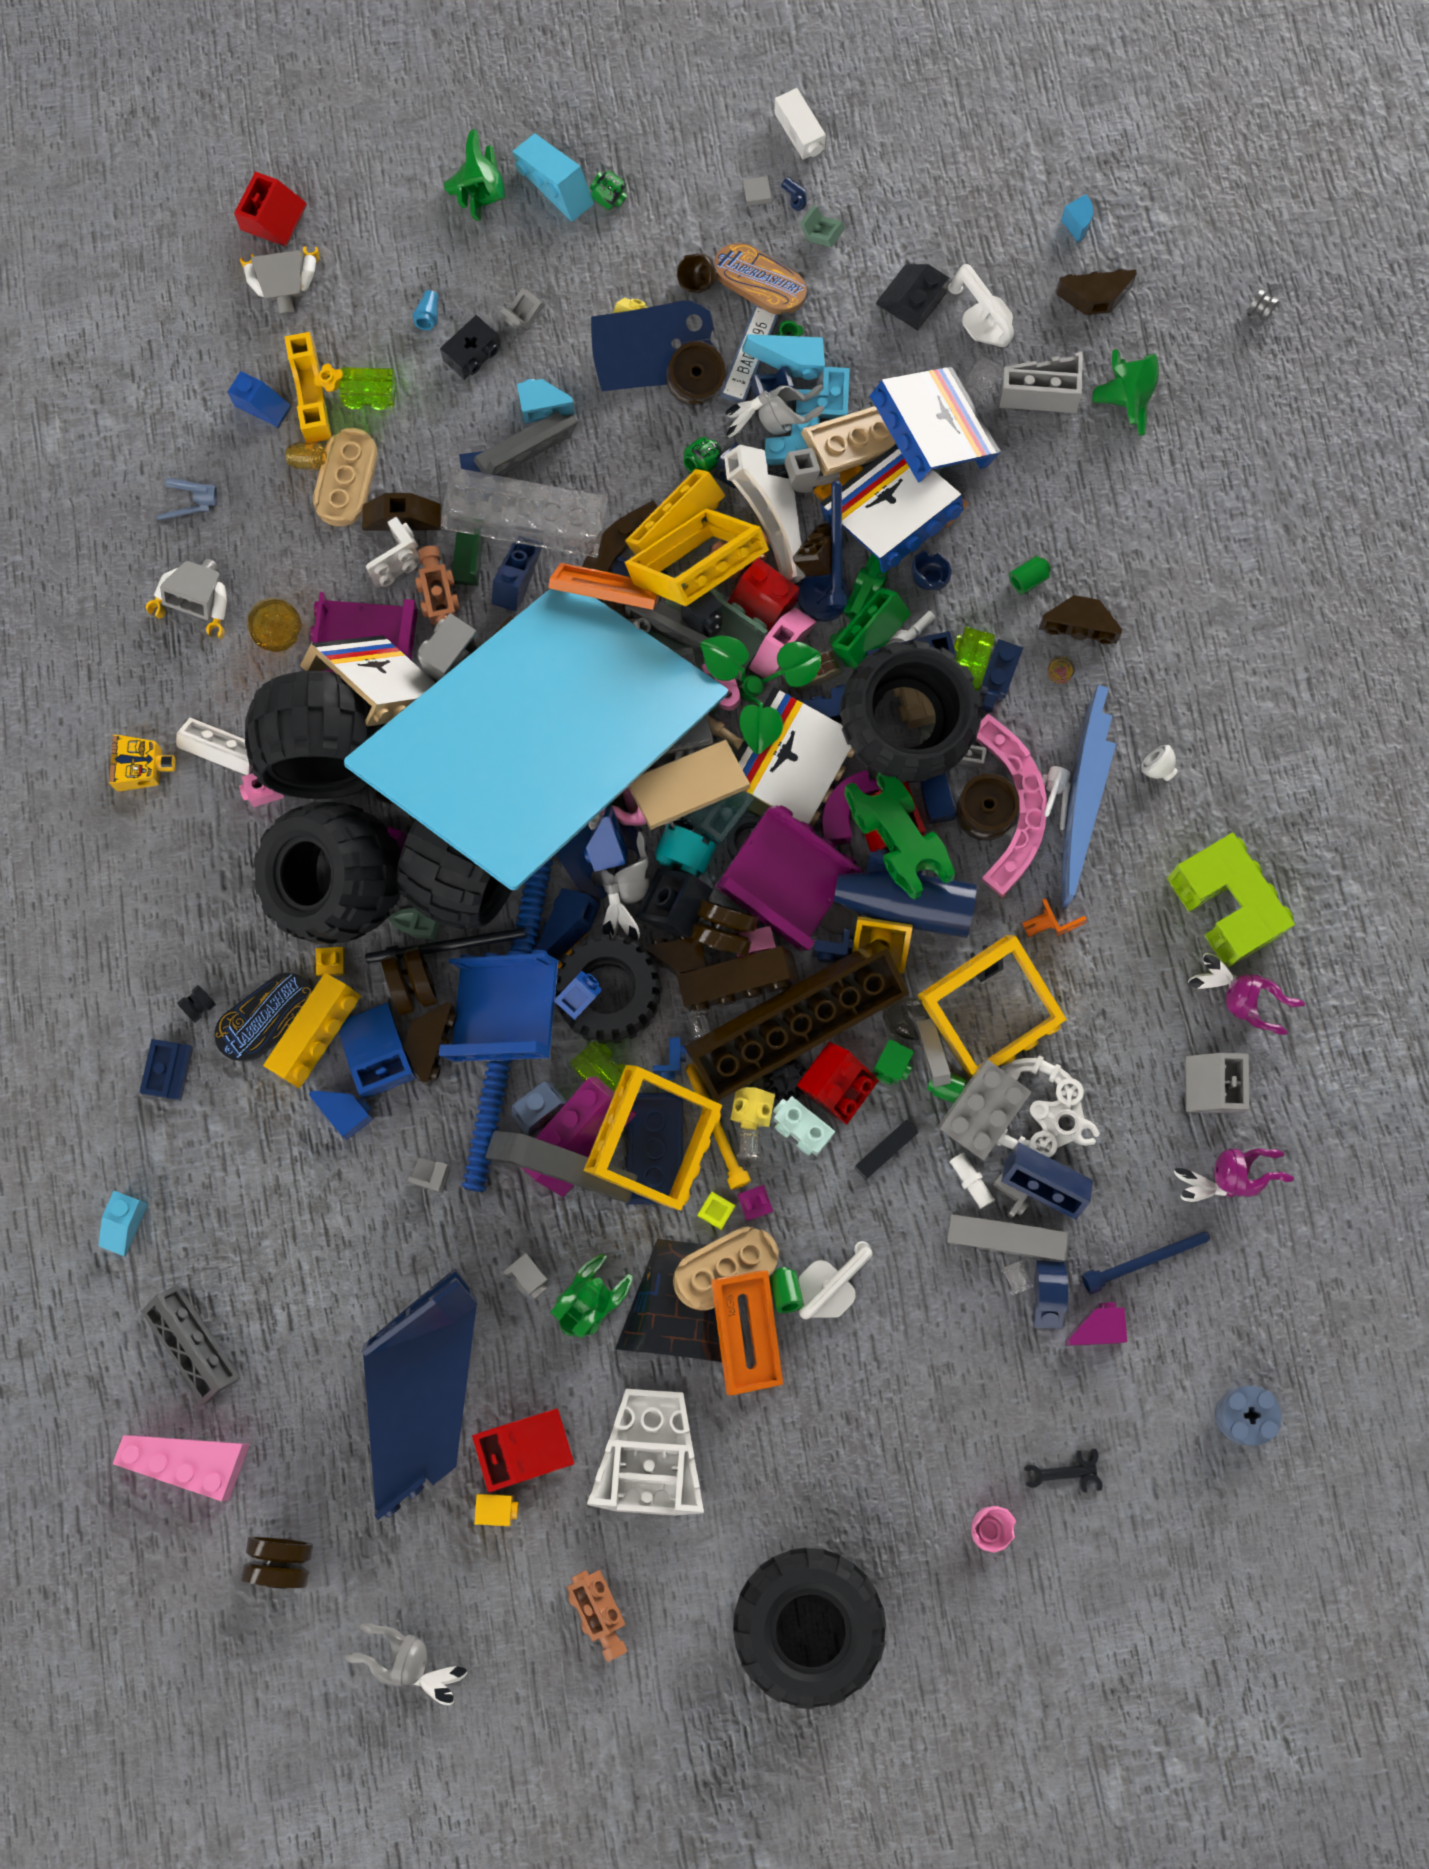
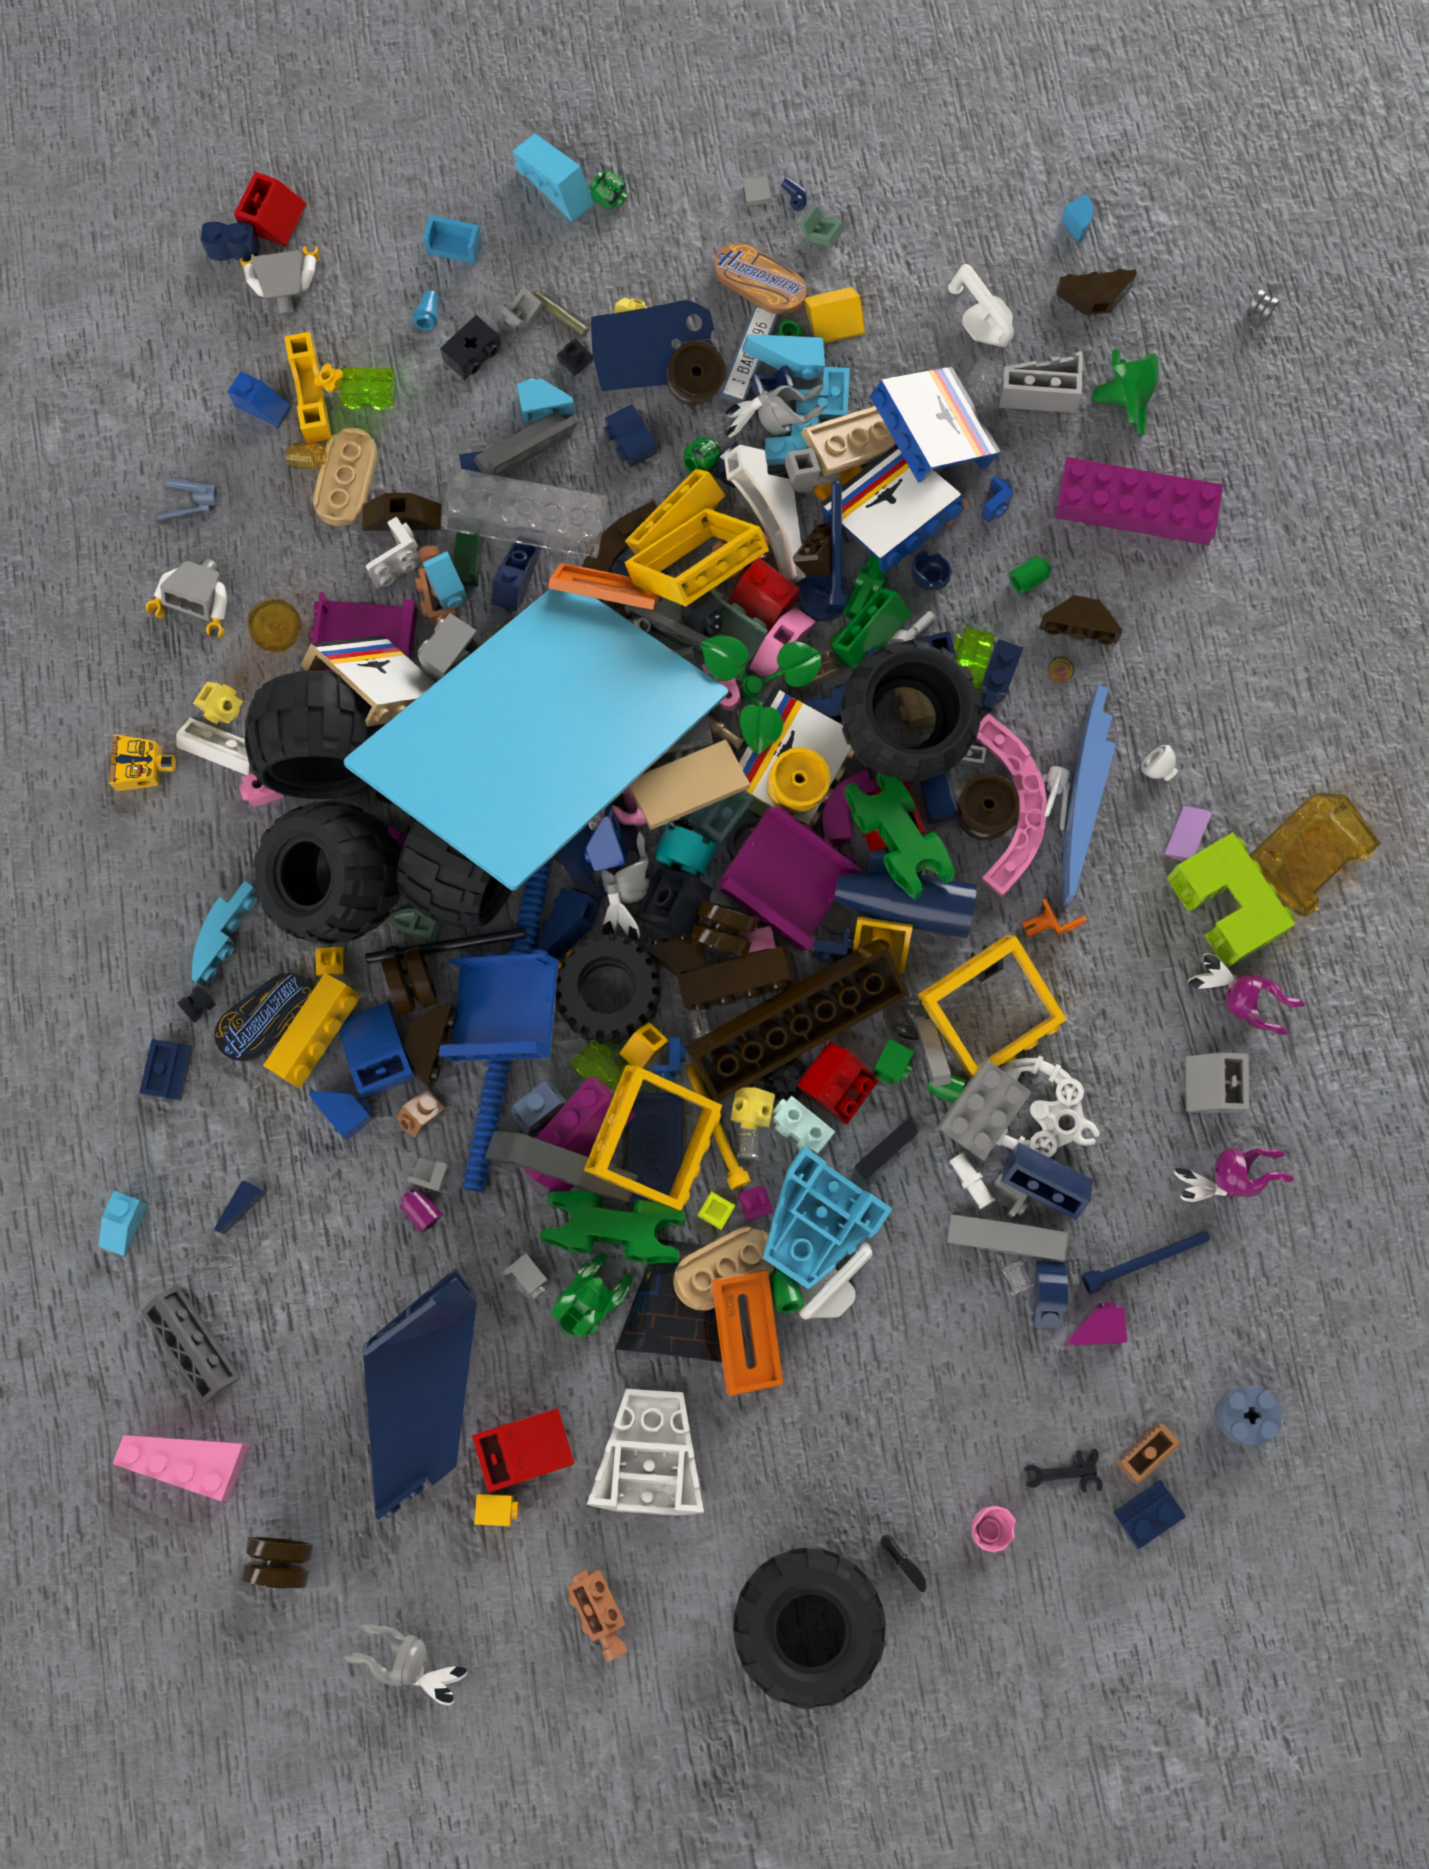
(213, 940): none -> medium azure slope
(218, 702): none -> light yellow brick
(229, 241): none -> dark blue brick
(241, 1202): none -> dark blue slope
(419, 1112): none -> medium nougat bracket
(420, 1209): none -> magenta brick
(445, 581): none -> medium azure slope
(452, 239): none -> dark azure panel
(476, 178): green piece -> none
(562, 315): none -> olive piece
(574, 357): none -> black tile
(578, 994): blue bracket -> none
(595, 1224): none -> green piece
(630, 436): none -> dark blue brick
(644, 1046): none -> yellow brick
(696, 273): dark brown hair -> none
(800, 124): white brick -> none
(805, 767): none -> yellow wheel
(819, 1220): none -> medium azure wedge
(835, 315): none -> yellow slope
(906, 1564): none -> black piece
(914, 293): black slope -> none
(999, 503): none -> blue bracket
(1138, 501): none -> magenta brick
(1147, 1453): none -> medium nougat brick
(1149, 1514): none -> dark blue plate
(1187, 833): none -> lavender slope
(1313, 848): none -> clear yellow windscreen

